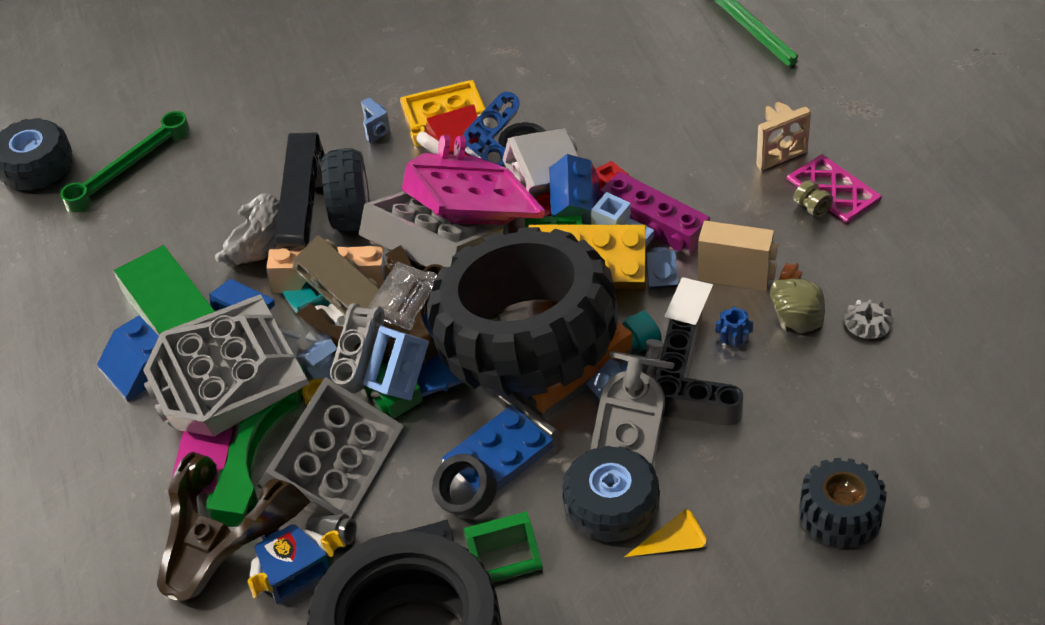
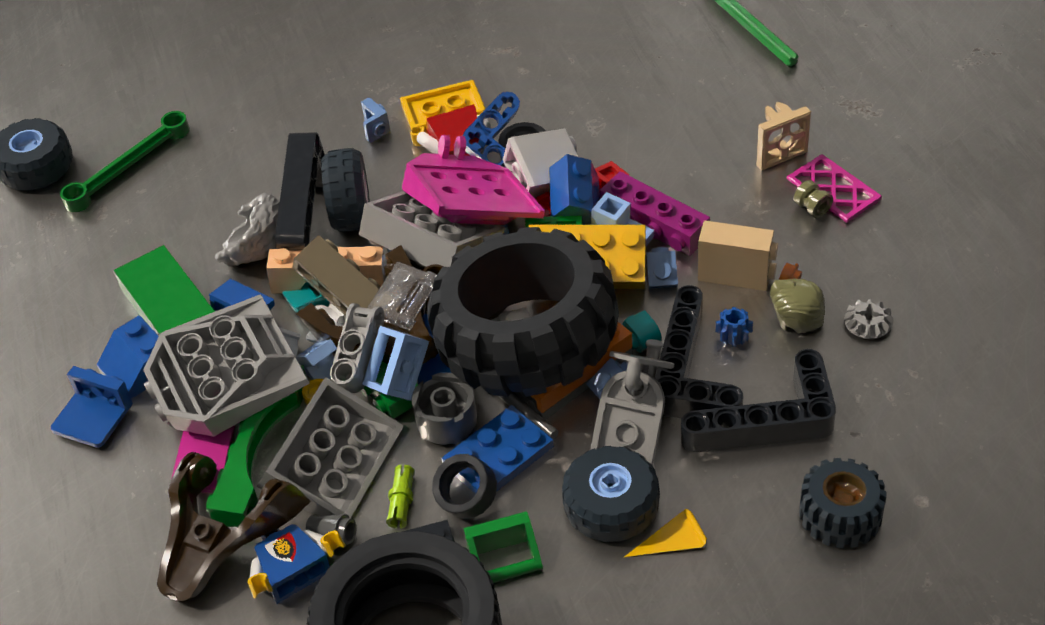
(94, 408): none -> blue bracket
(400, 496): none -> lime pin
(444, 409): none -> dark grey brick
(688, 301): white sticker -> none
(770, 422): none -> black beam

